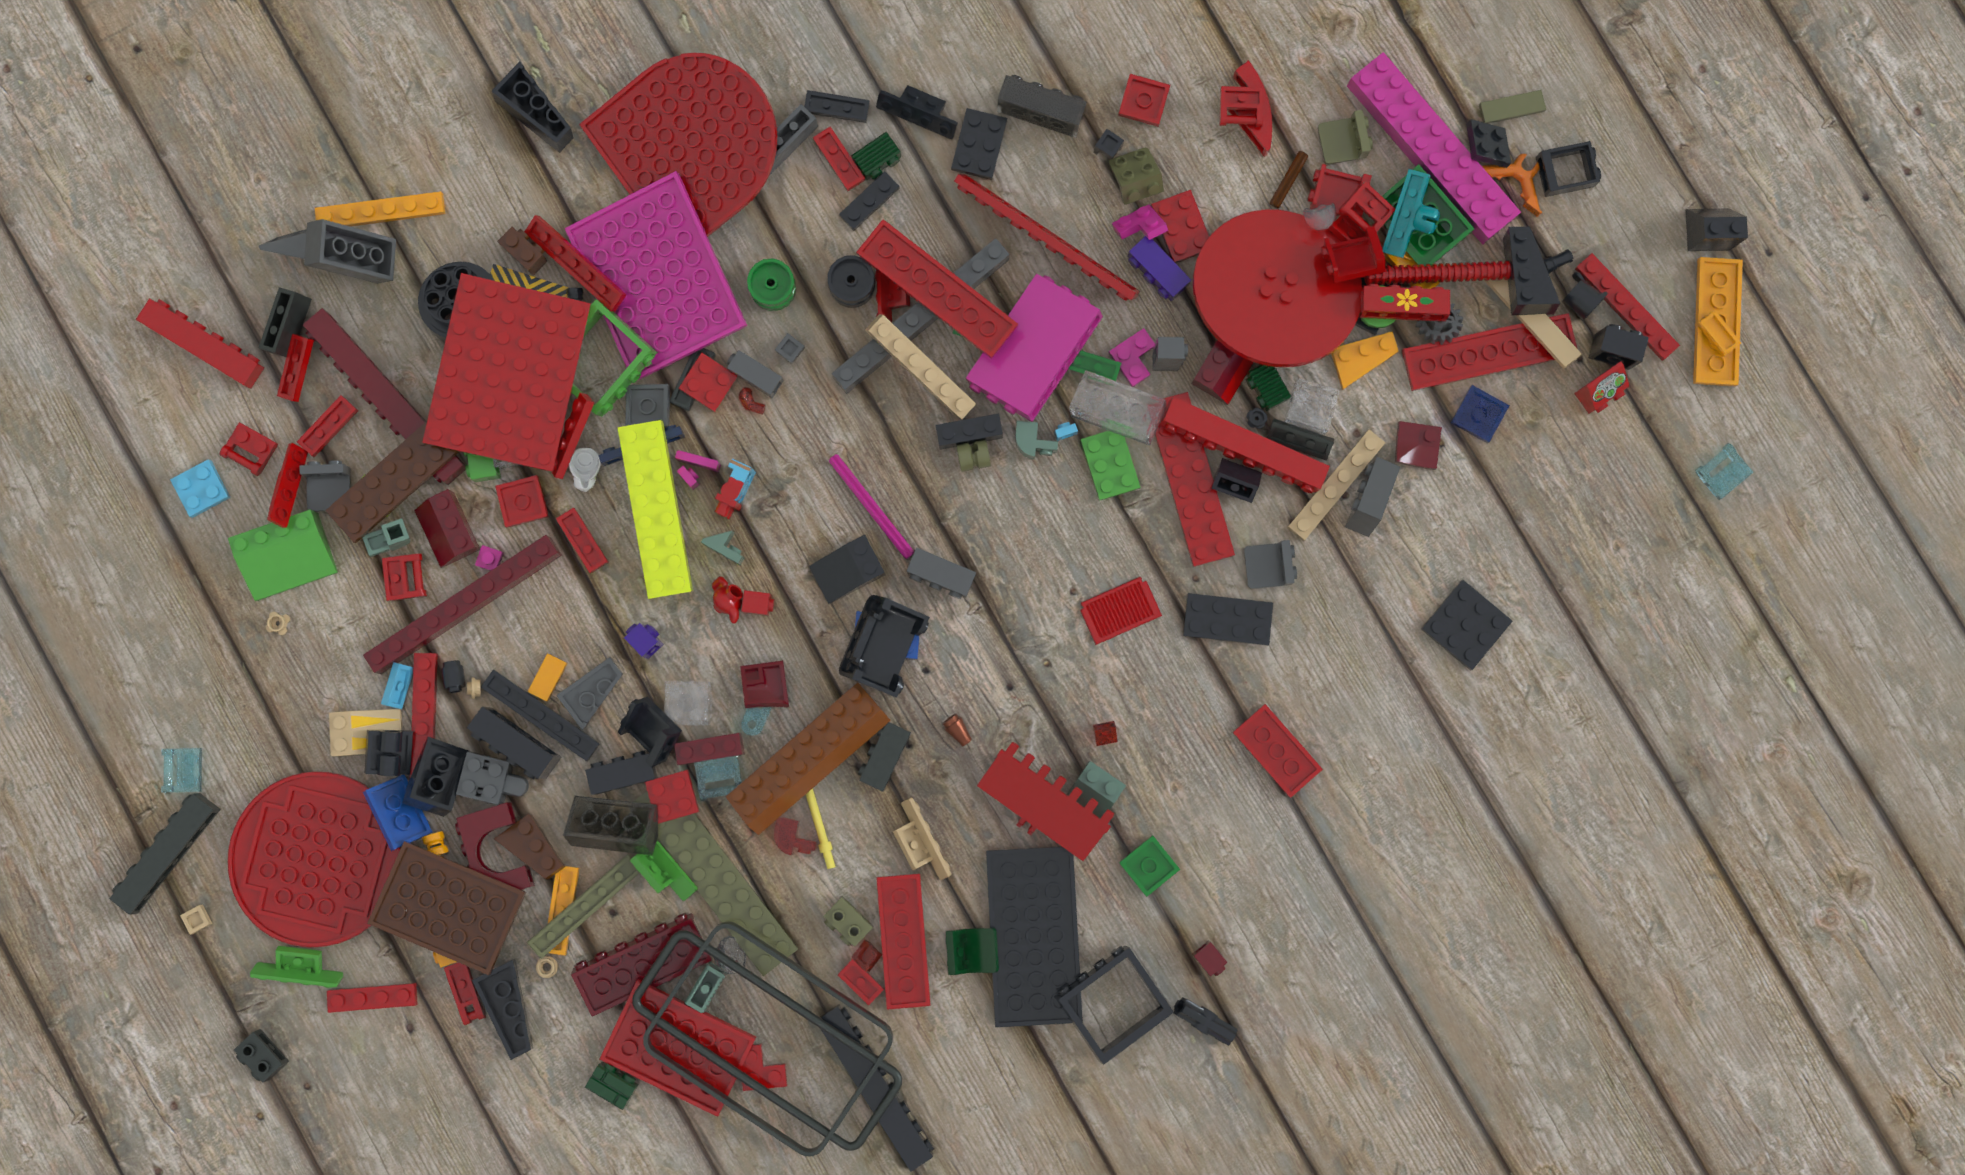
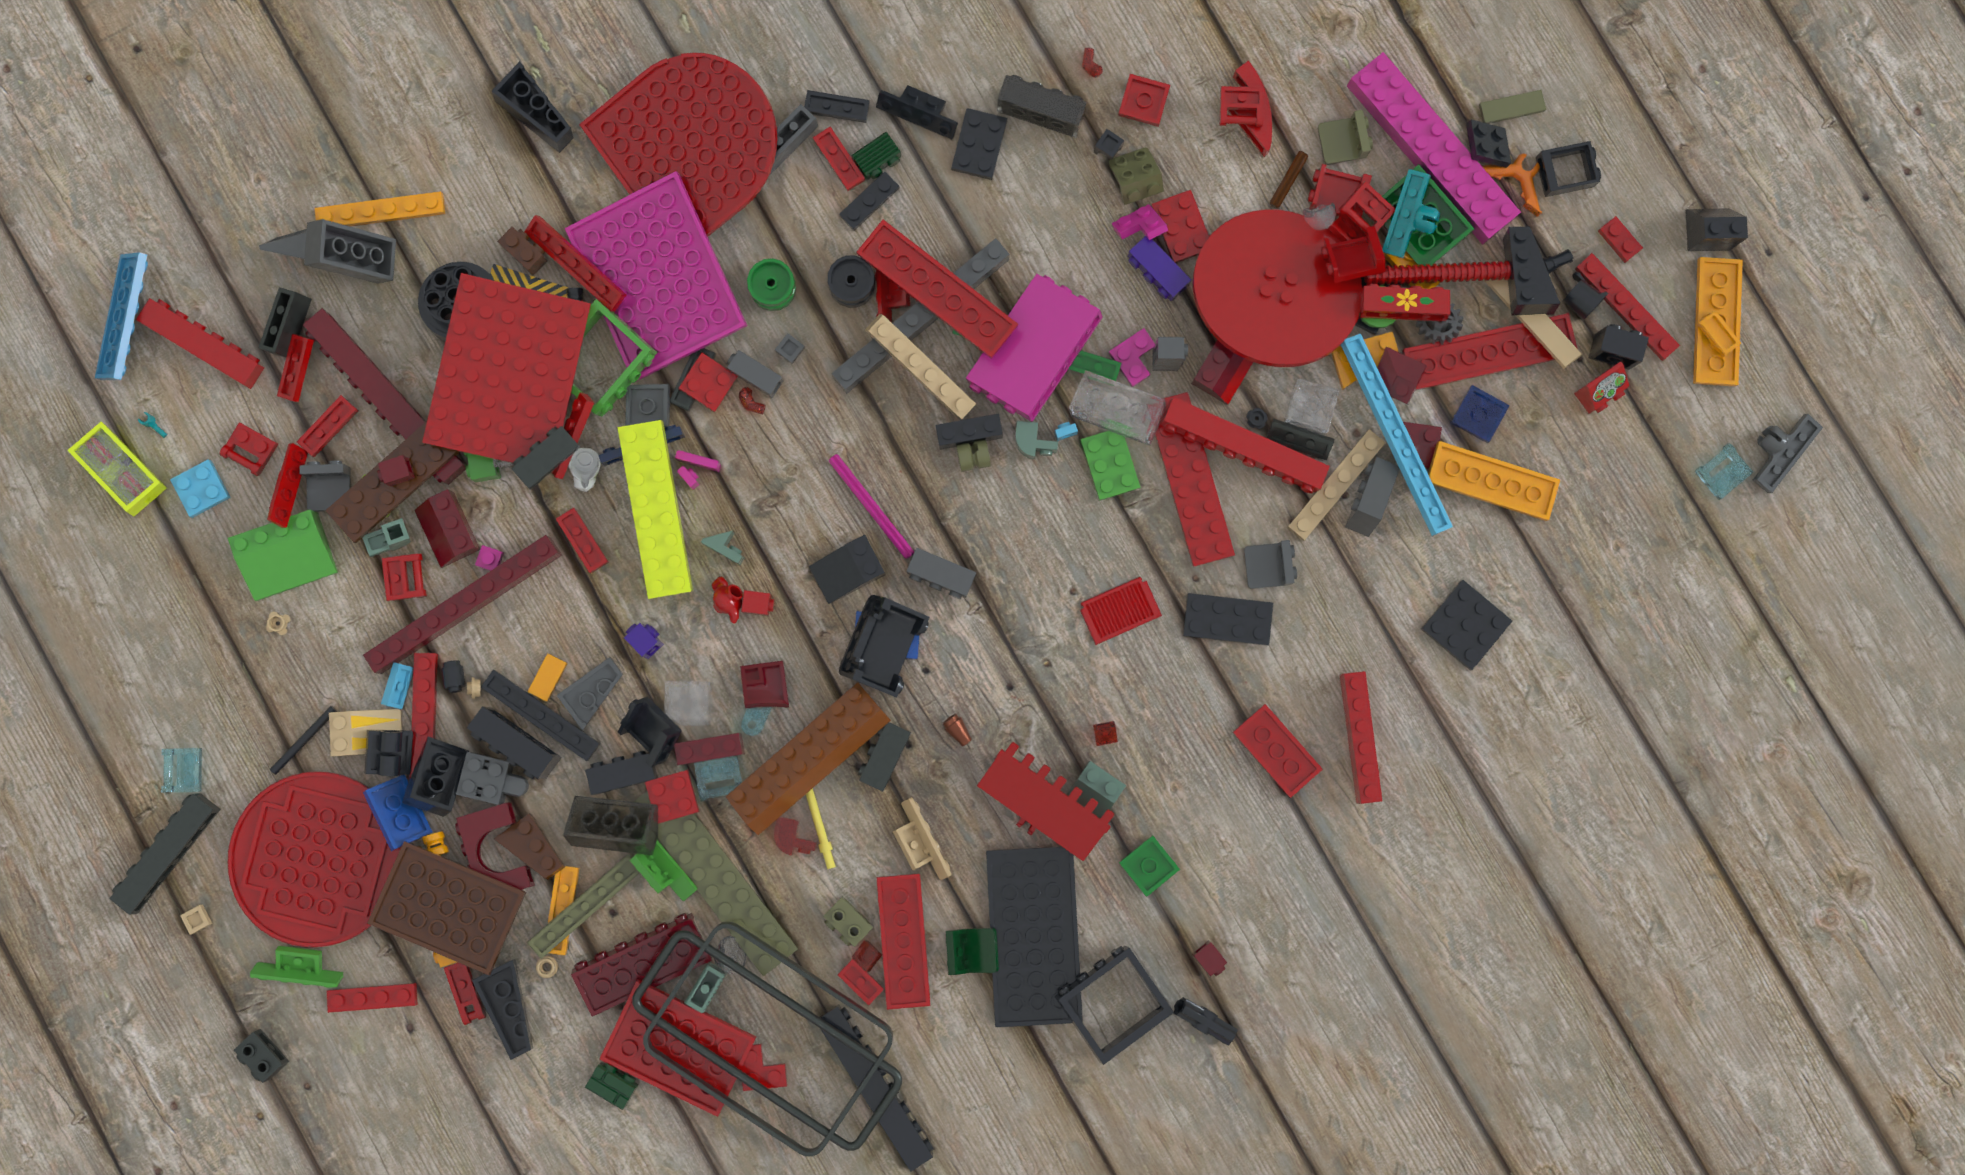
(117, 469): none -> clear brick
(121, 316): none -> dark azure plate
(151, 423): none -> teal hand
(297, 746): none -> black bar
(395, 471): none -> dark red brick
(521, 501): red plate -> none
(545, 457): none -> pearl dark grey brick
(735, 489): hips -> none
(1040, 233): red plate -> none
(1089, 65): none -> clear red arm
(1237, 480): black brick -> none
(1268, 386): dark green brick -> none
(1361, 737): none -> red brick
(1396, 435): none -> medium azure plate
(1400, 374): none -> dark red plate
(1493, 481): none -> light orange plate
(1620, 239): none -> red plate
(1784, 450): none -> dark grey plate

